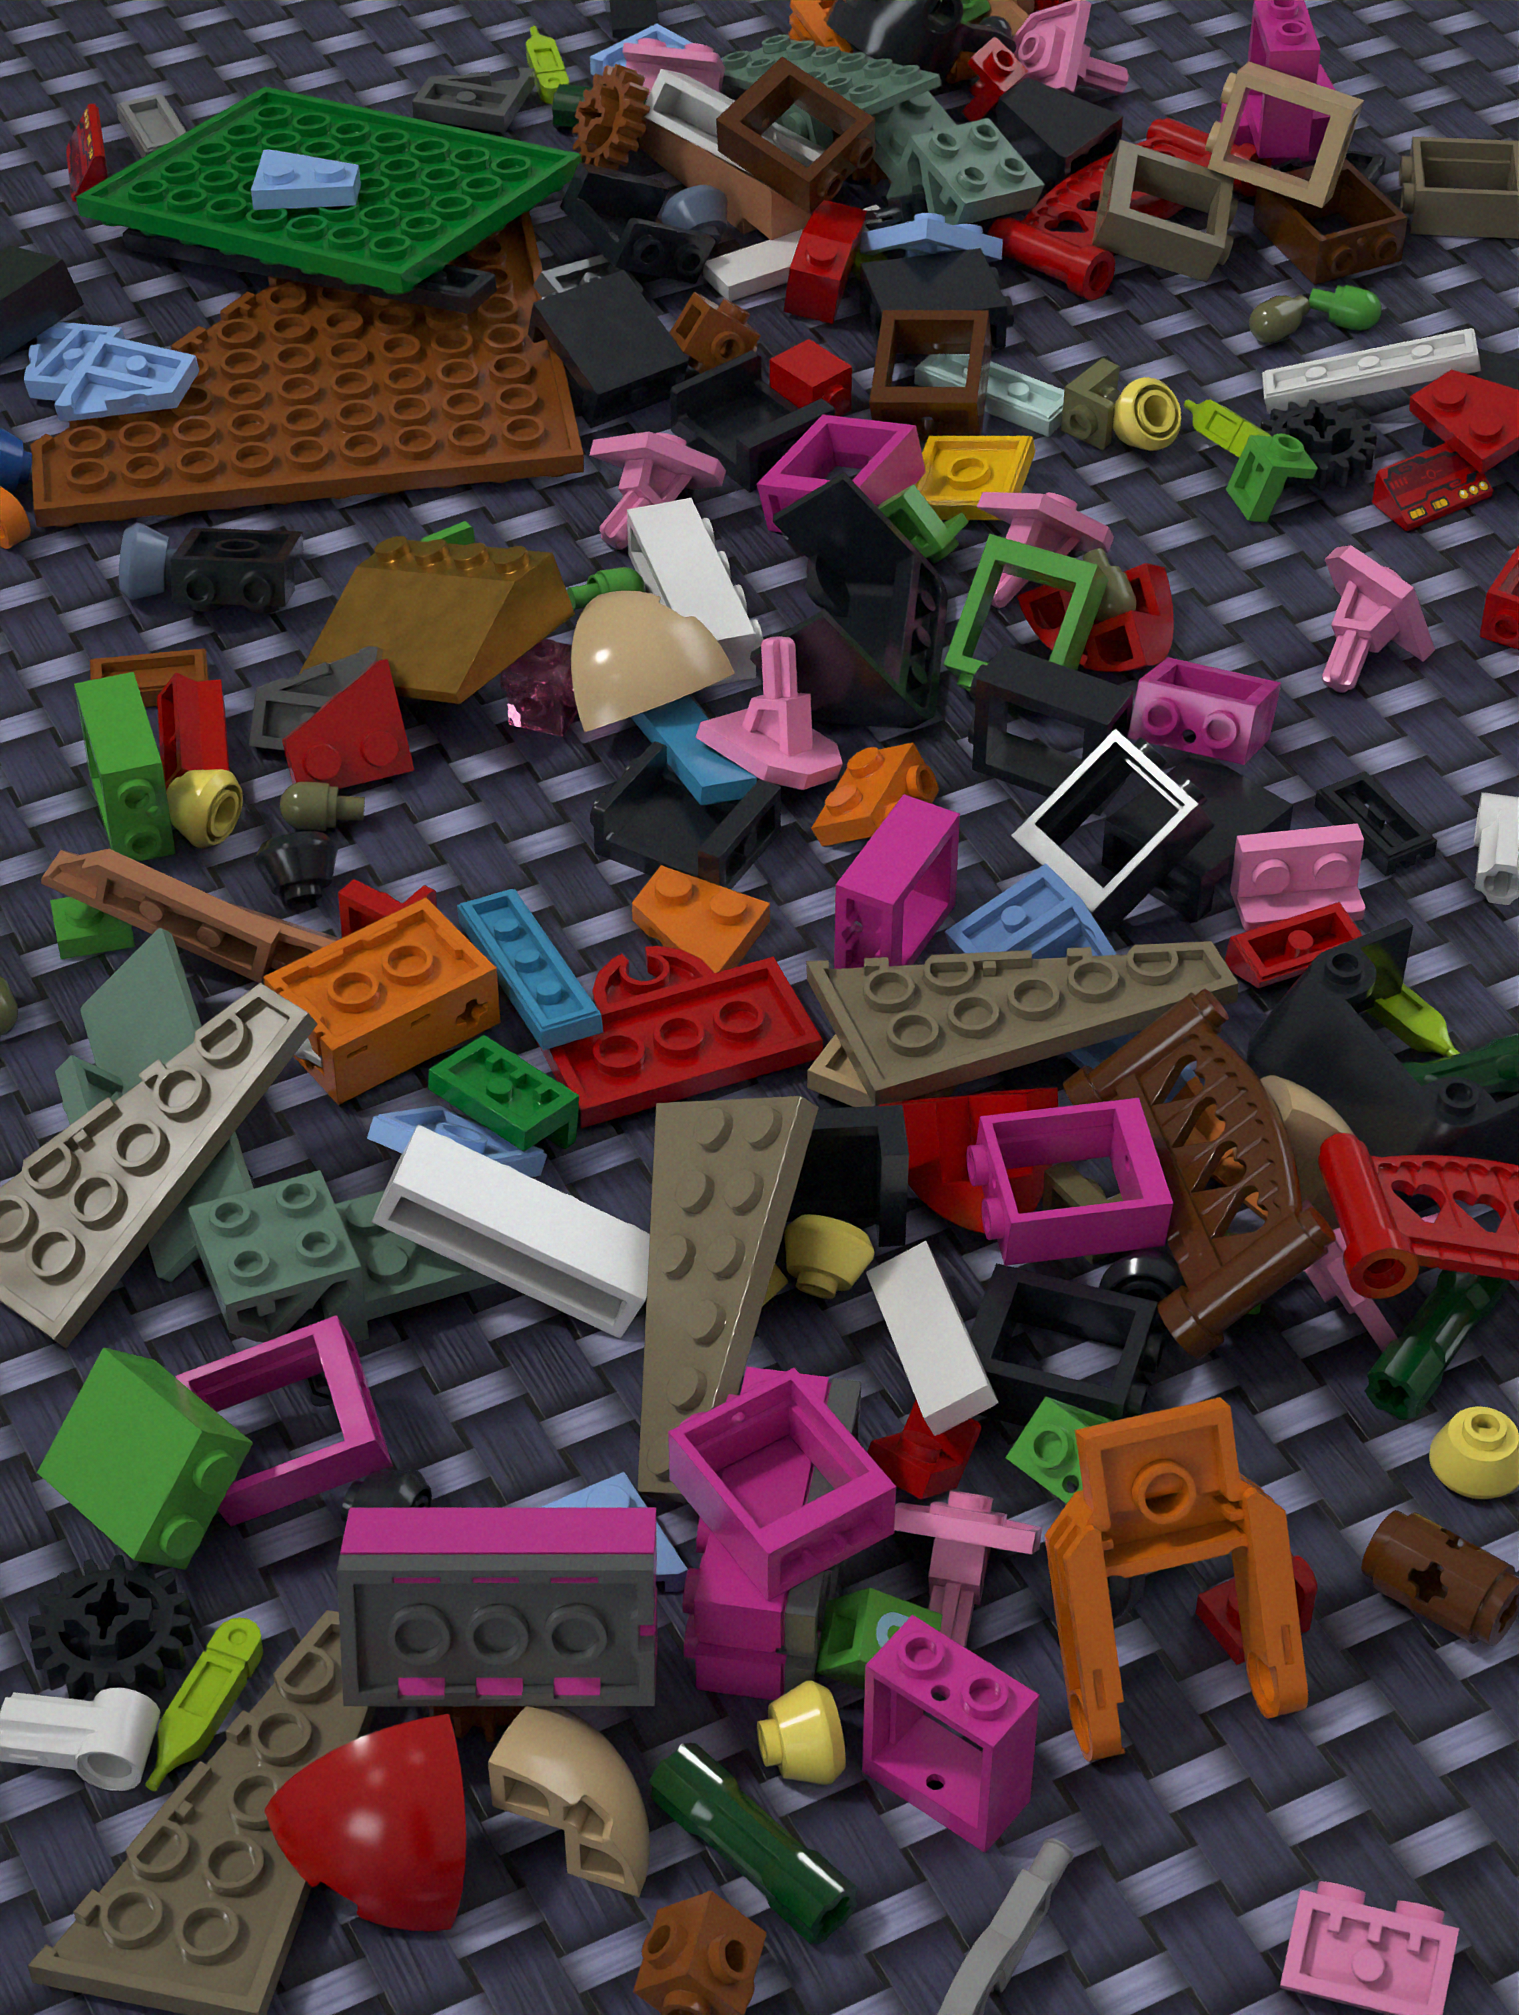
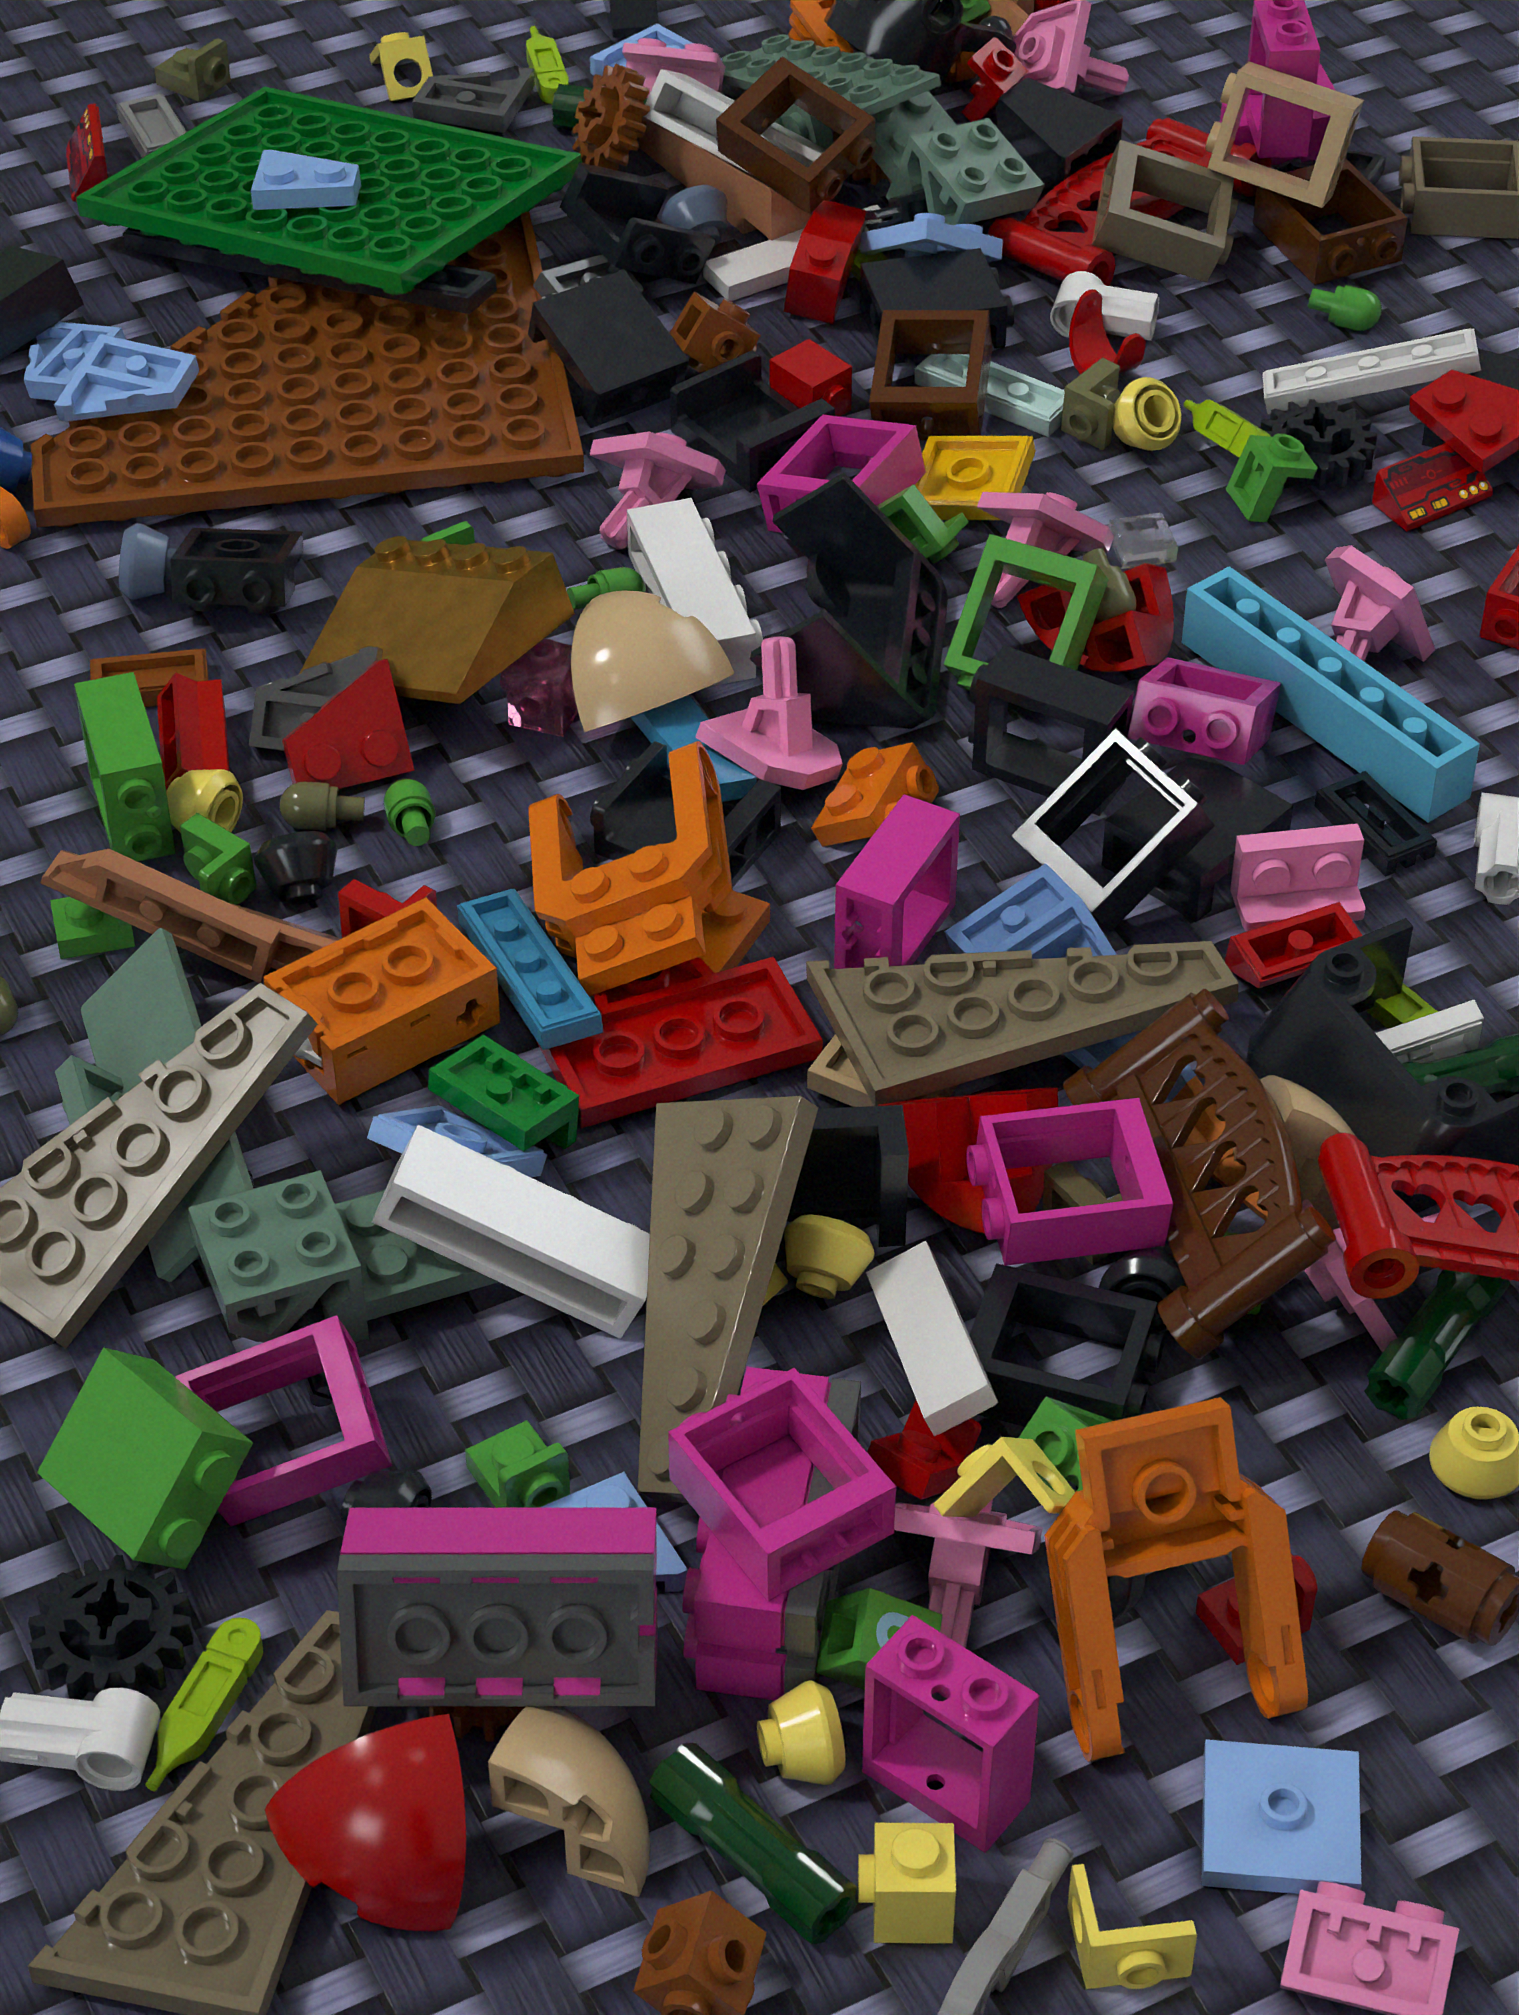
(196, 71): none -> olive bracket
(218, 860): none -> bright green bracket
(398, 48): none -> light yellow bracket
(410, 810): none -> bright green cylinder
(519, 1468): none -> bright green bracket
(644, 906): none -> orange plate
(910, 1882): none -> light yellow brick
(993, 1467): none -> light yellow bracket
(1089, 340): none -> red helmet
(1122, 309): none -> white piece
(1128, 1955): none -> light yellow bracket
(1143, 540): none -> clear tile
(1278, 317): olive cylinder -> none
(1279, 1817): none -> light blue plate
(1332, 694): none -> medium azure brick
(1436, 1034): none -> white tile

